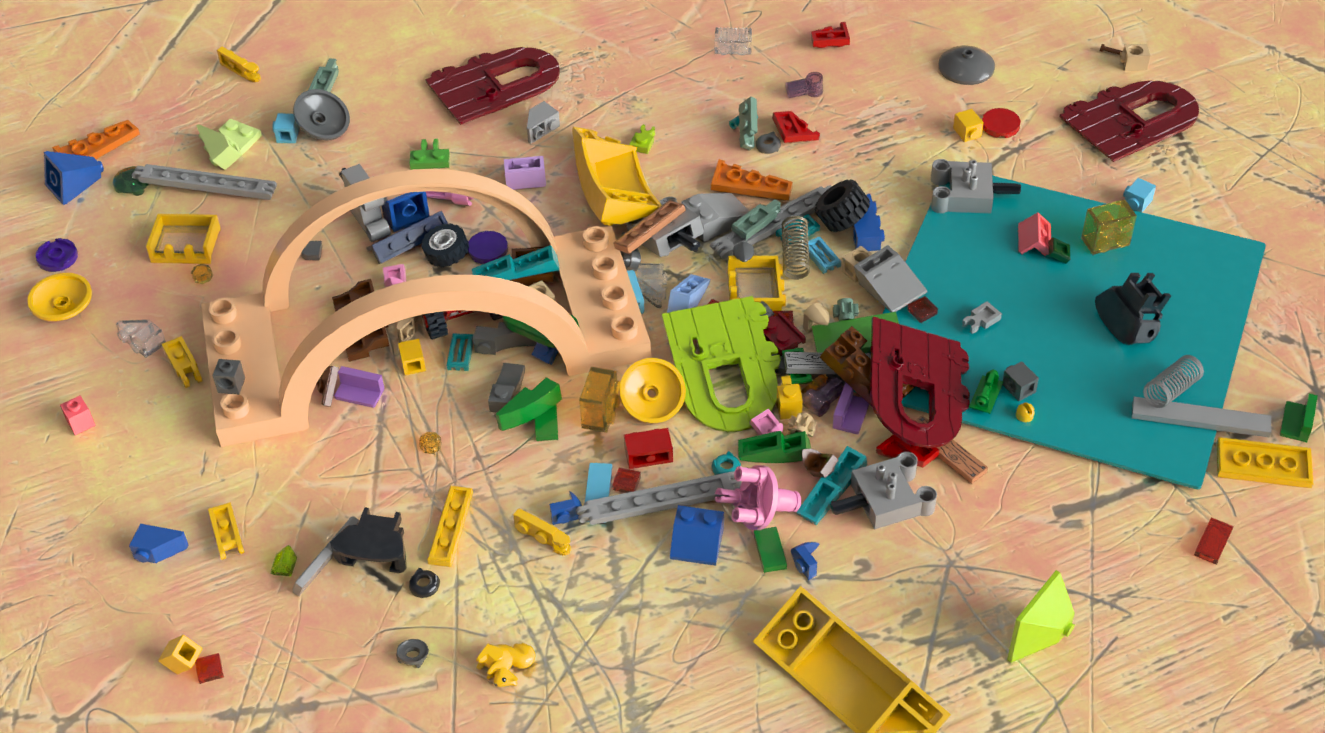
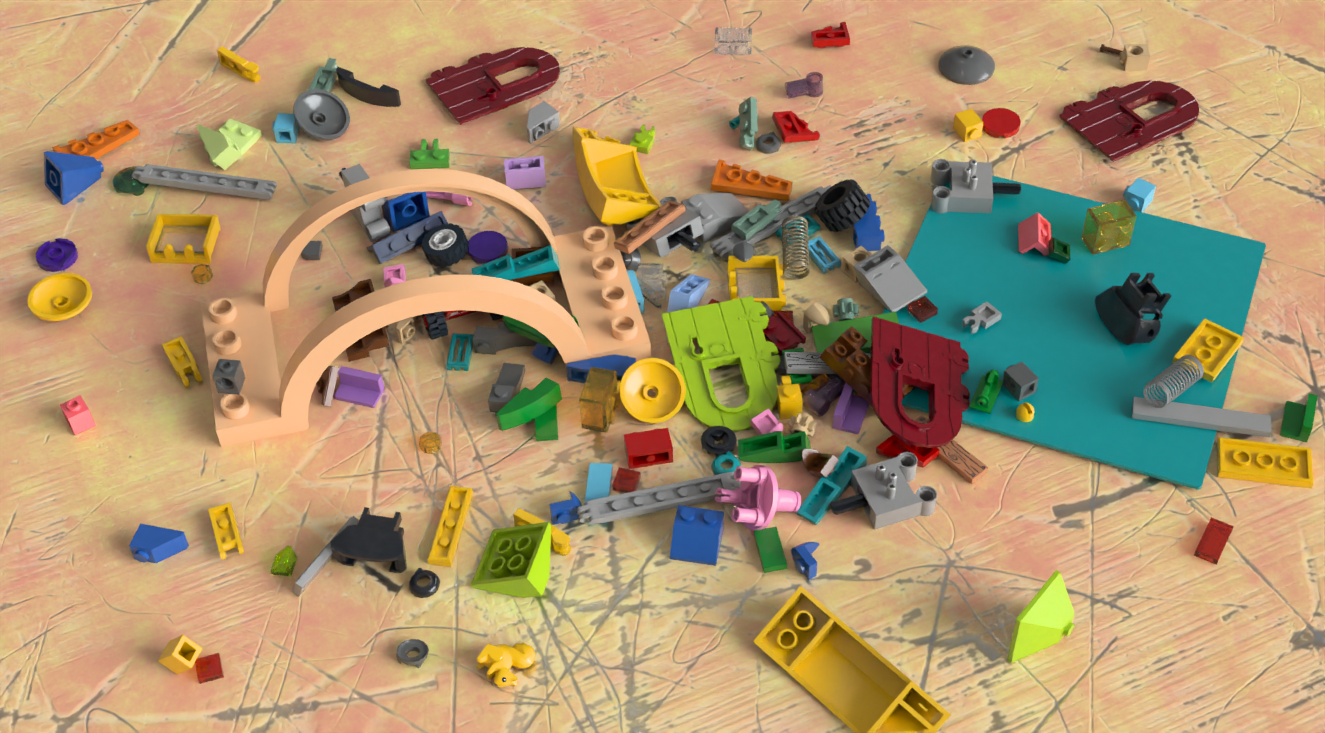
(141, 335): clear slope -> none
(382, 96): none -> black slope
(411, 356): yellow brick -> none
(516, 561): none -> lime slope
(579, 370): none -> blue slope
(718, 433): none -> black gear
(1211, 346): none -> yellow plate

